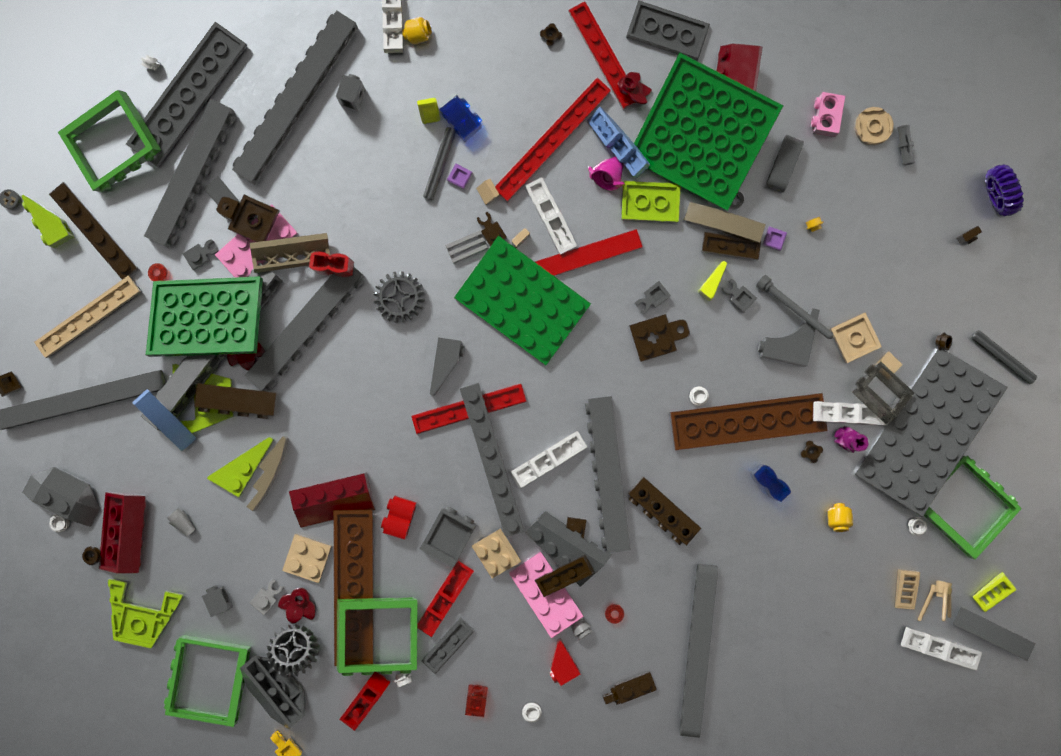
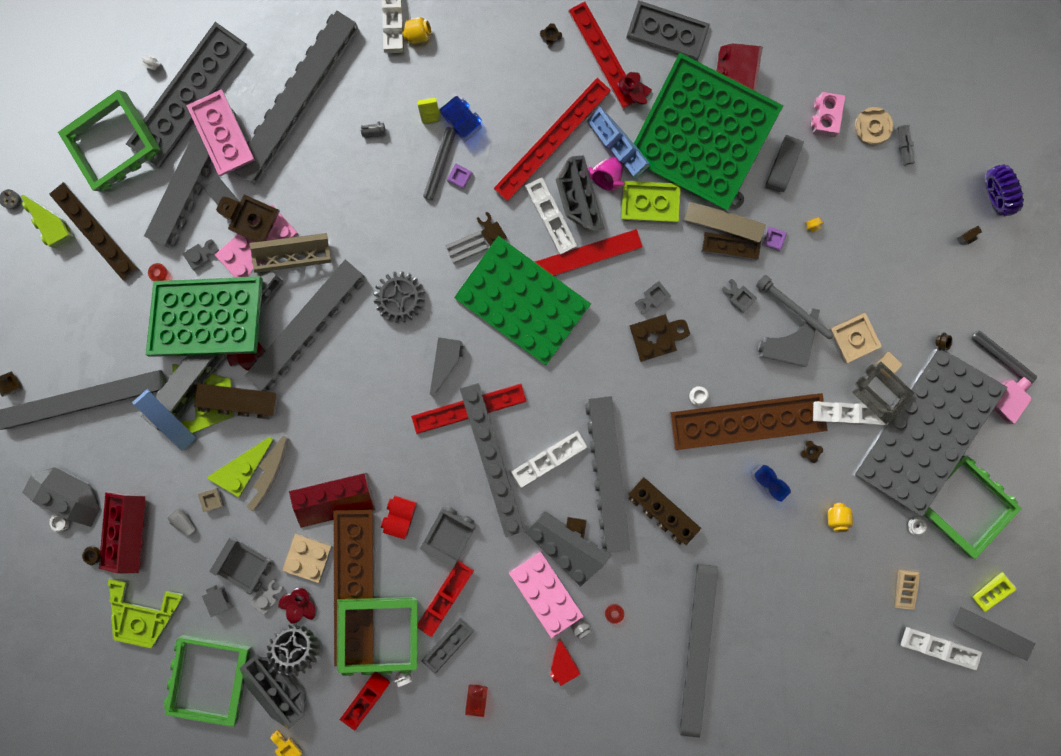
(87, 317): tan plate -> none
(210, 500): none -> dark tan plate
(220, 132): none -> bright pink plate
(242, 565): none -> dark grey panel
(331, 264): red brick -> none
(351, 92): dark grey brick -> none
(373, 129): none -> dark grey pin
(487, 191): tan tile -> none
(496, 553): tan plate -> none
(520, 238): tan tile -> none
(531, 712): white plate -> none
(564, 576): dark brown plate -> none
(578, 194): none -> dark grey wedge
(630, 689): dark brown hinge -> none
(710, 286): neon yellow slope -> none
(851, 439): magenta connector -> none
(944, 590): tan plant -> none
(1013, 400): none -> bright pink torso

